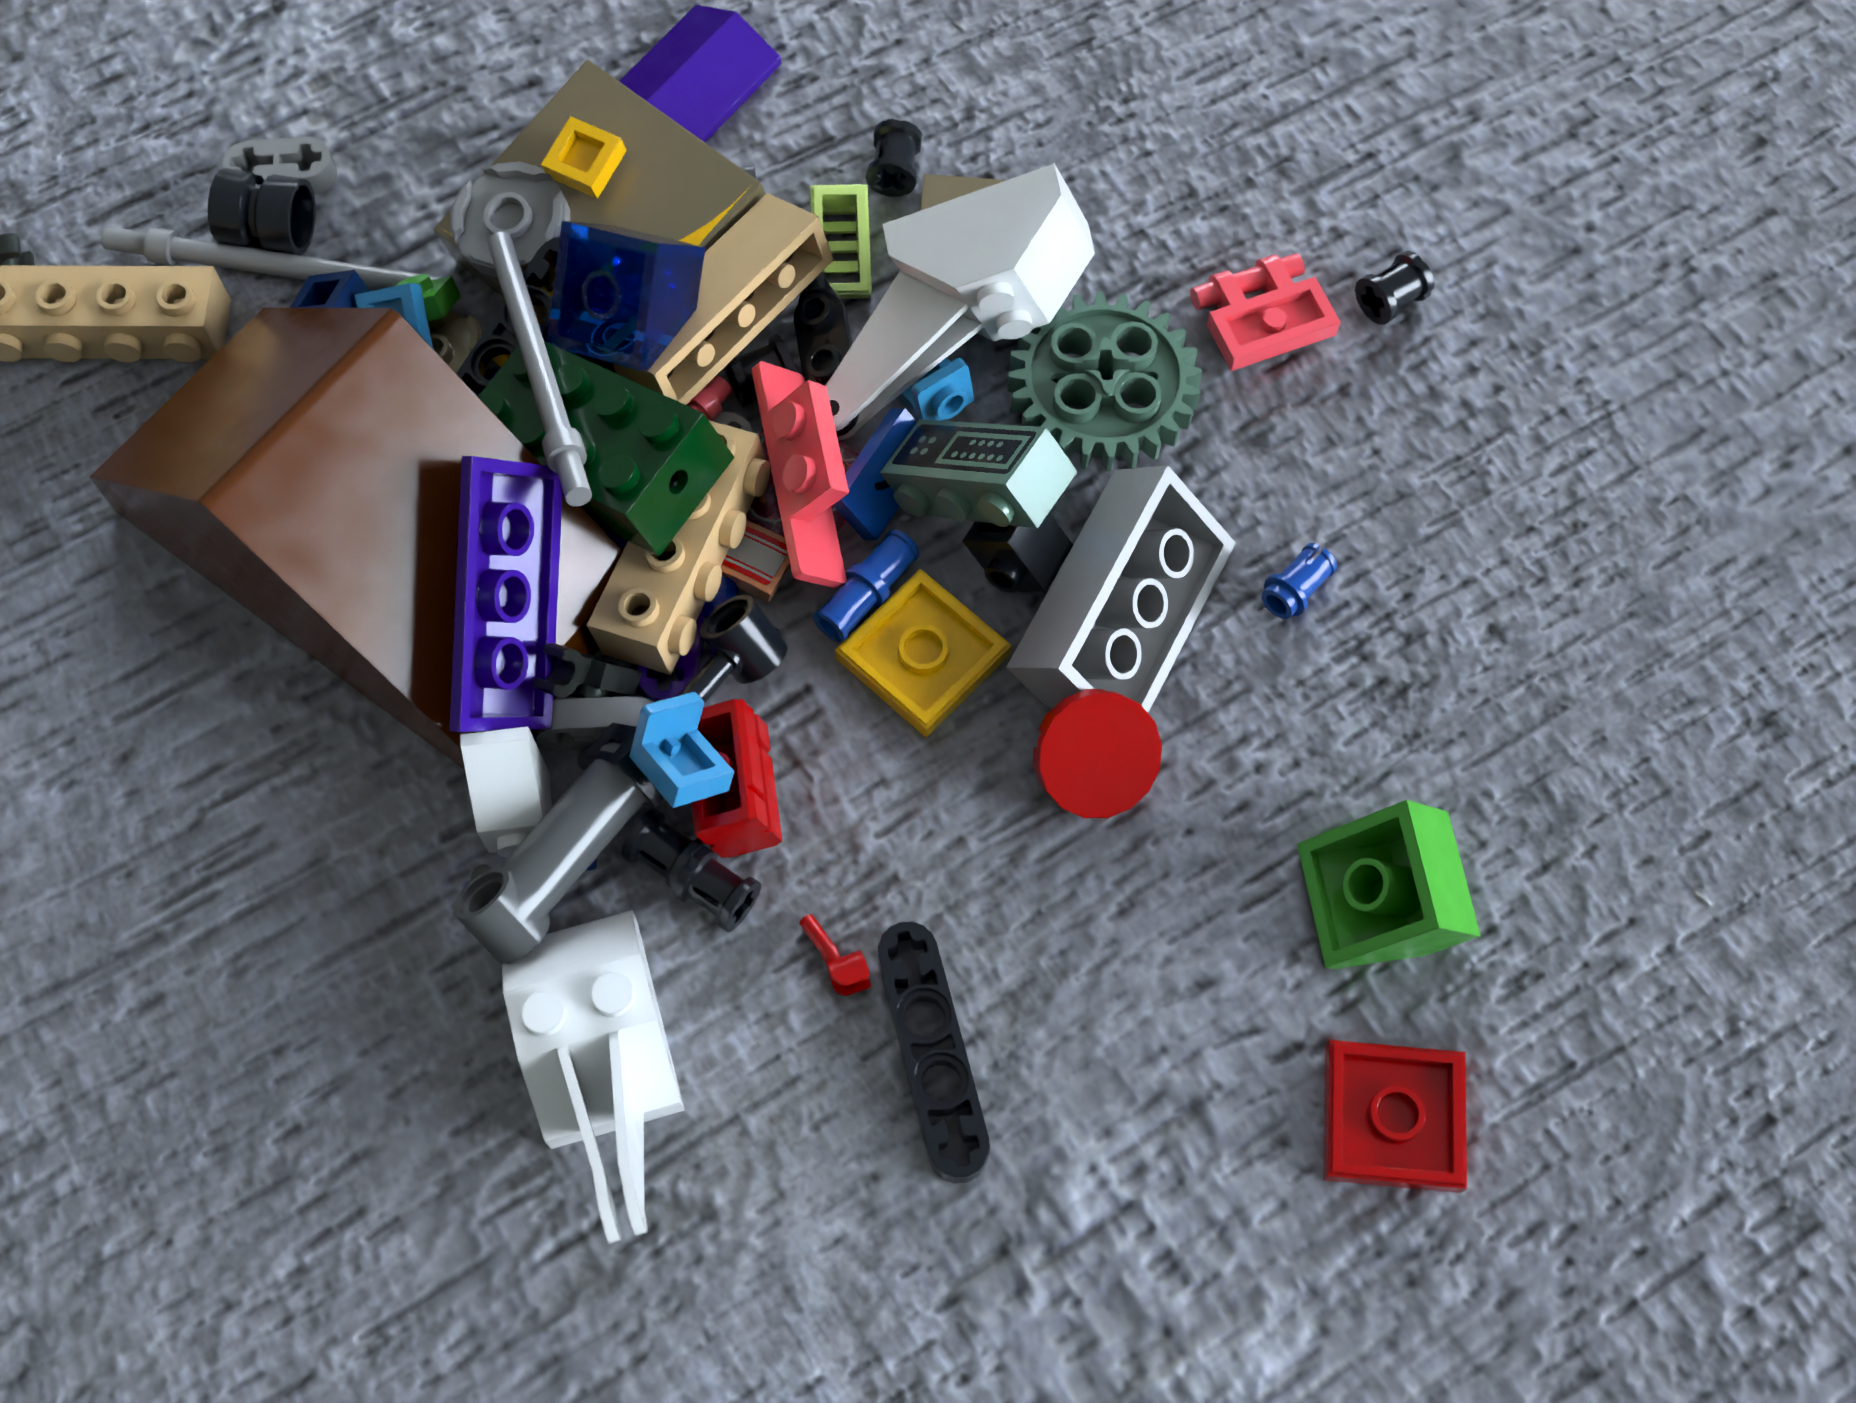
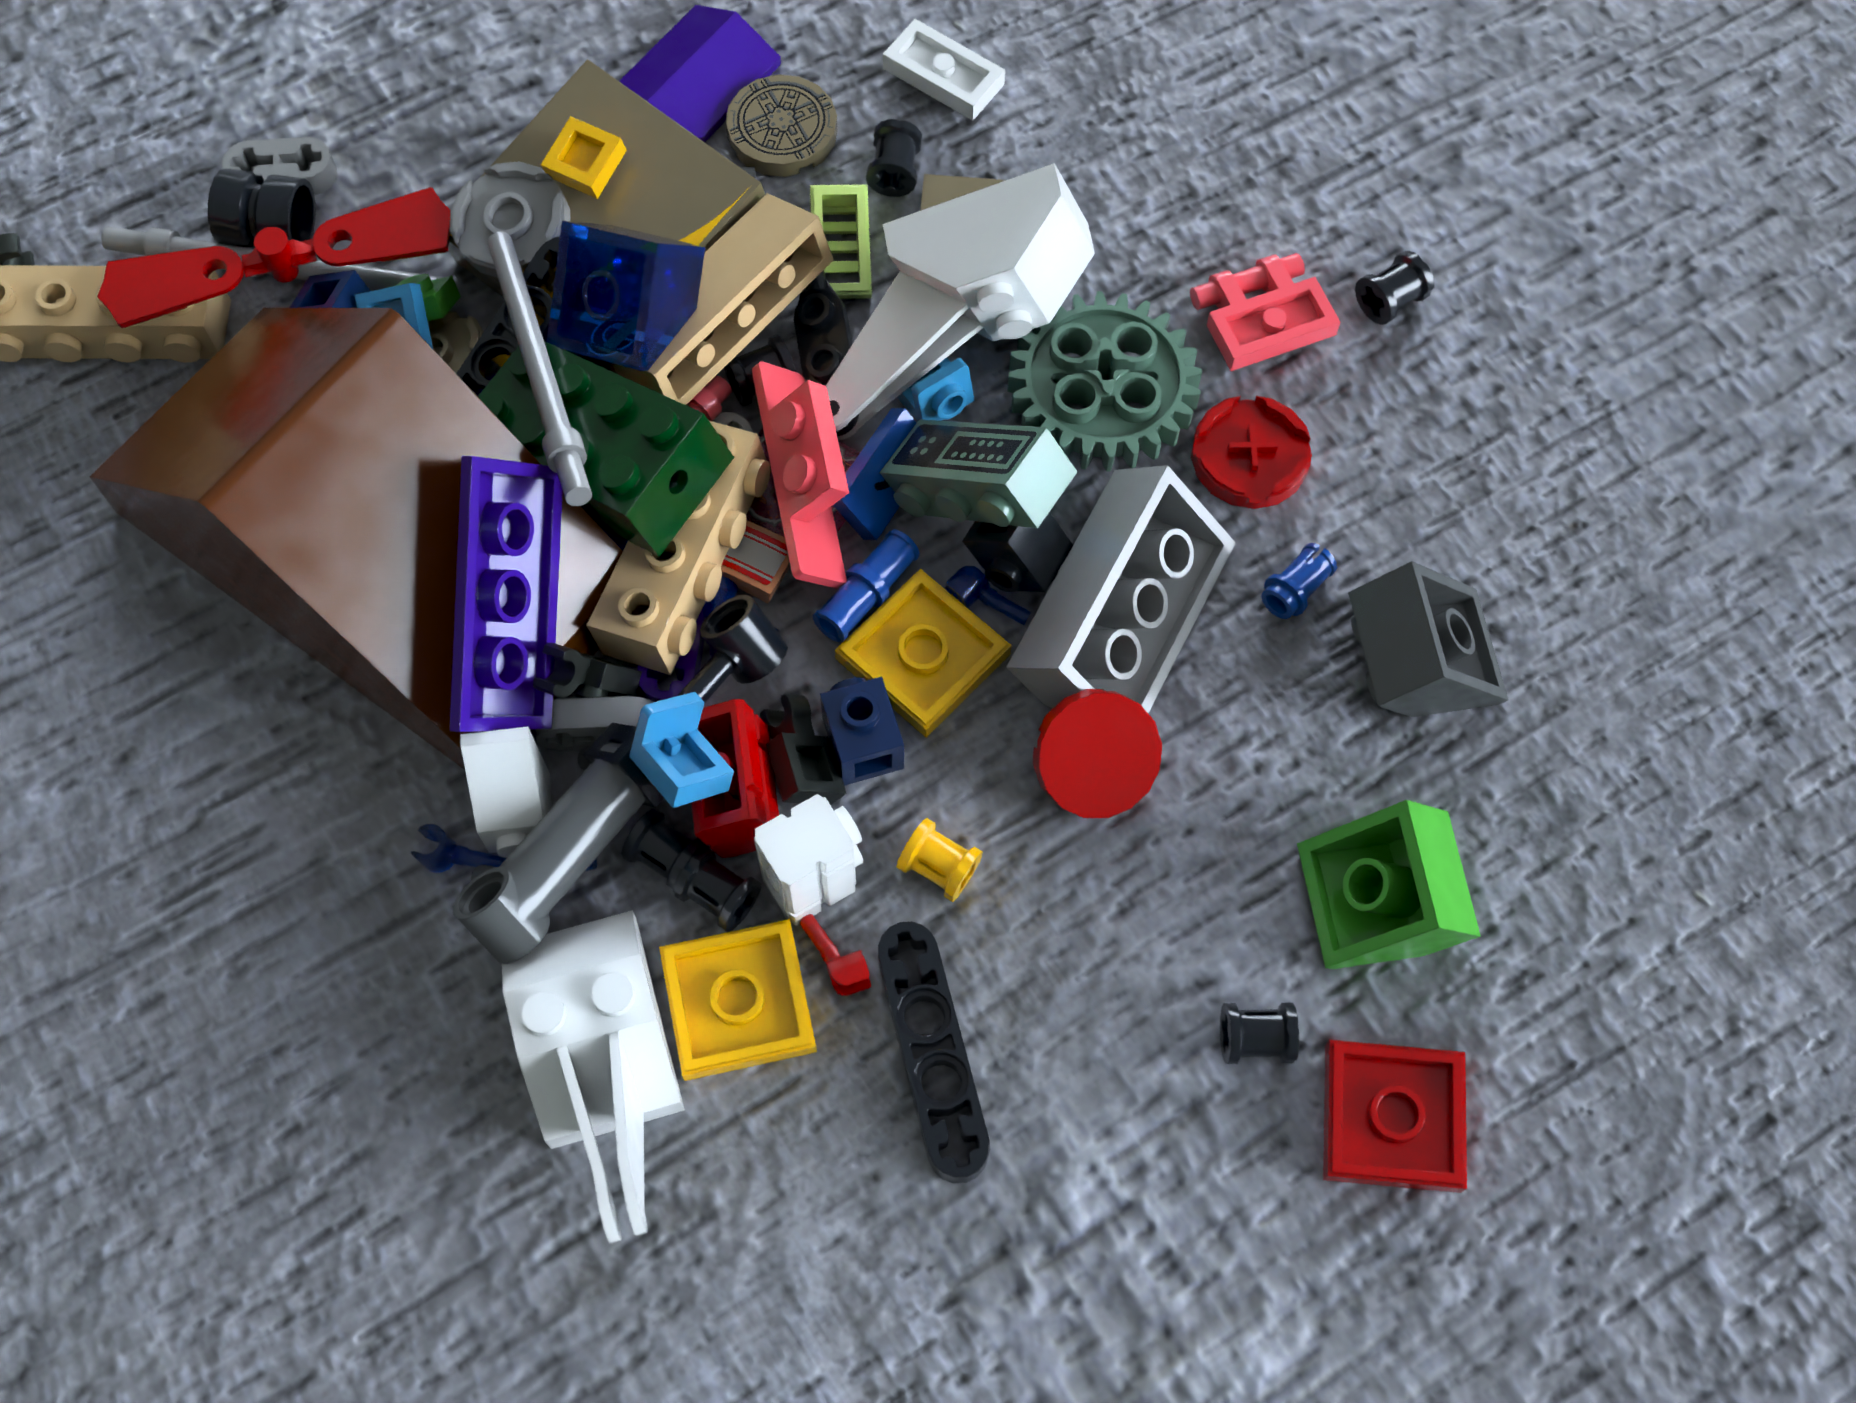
(172, 281): none -> red piece
(450, 853): none -> clear blue hand
(737, 1000): none -> yellow tile
(781, 125): none -> dark tan tile
(799, 758): none -> pearl dark grey plate
(809, 857): none -> white brick
(862, 729): none -> dark blue brick
(939, 859): none -> yellow bush
(943, 69): none -> white plate
(971, 584): none -> clear blue hand
(1251, 452): none -> red tile
(1259, 1033): none -> black bush
(1425, 643): none -> dark grey slope

